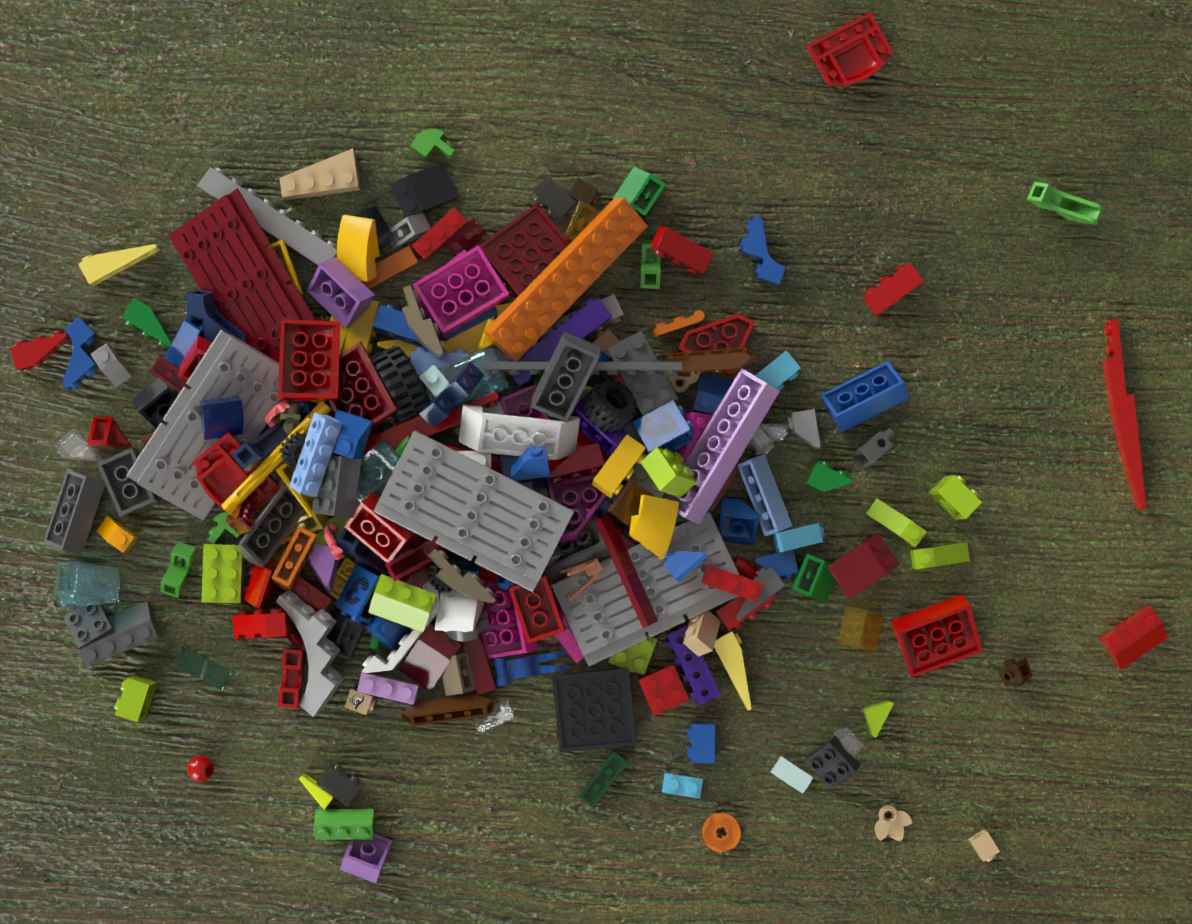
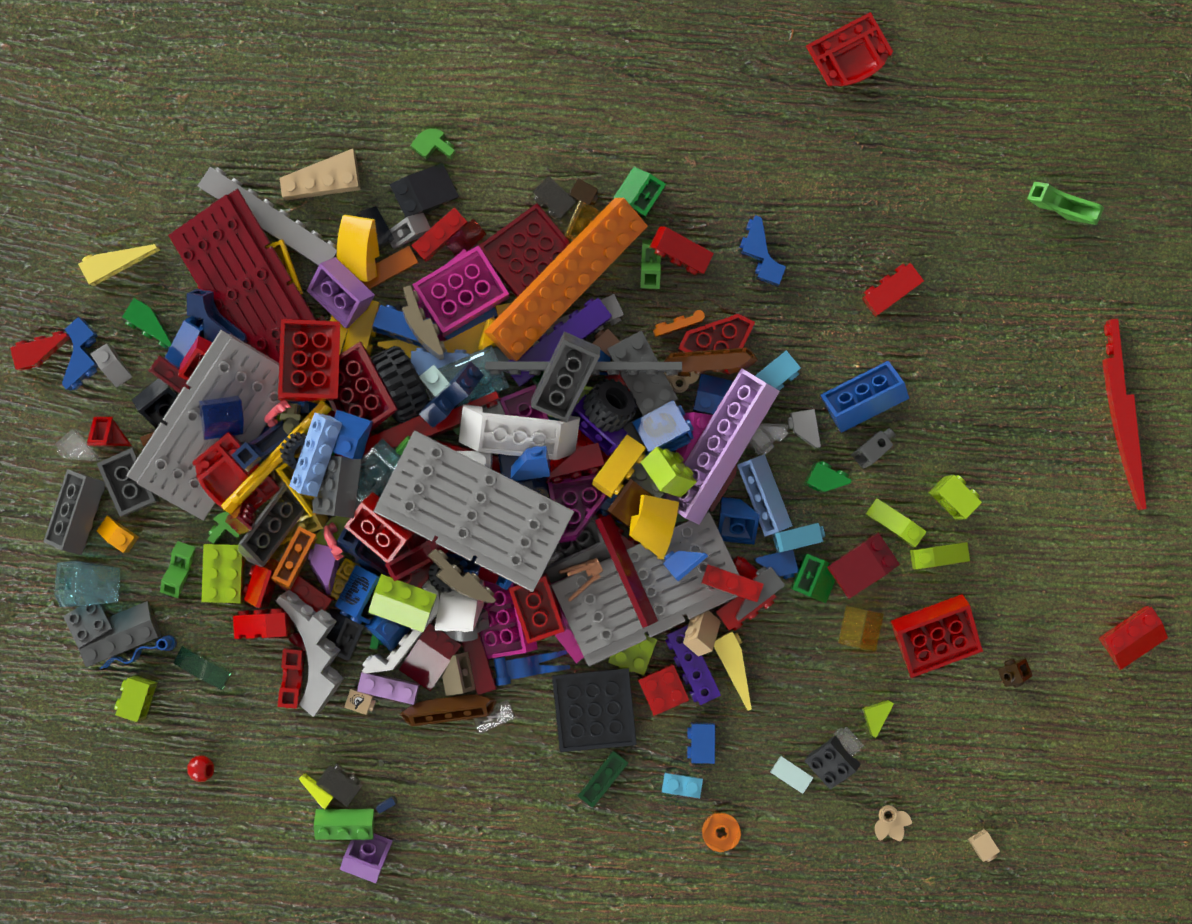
(160, 644): none -> blue flag
(386, 804): none -> dark blue tile

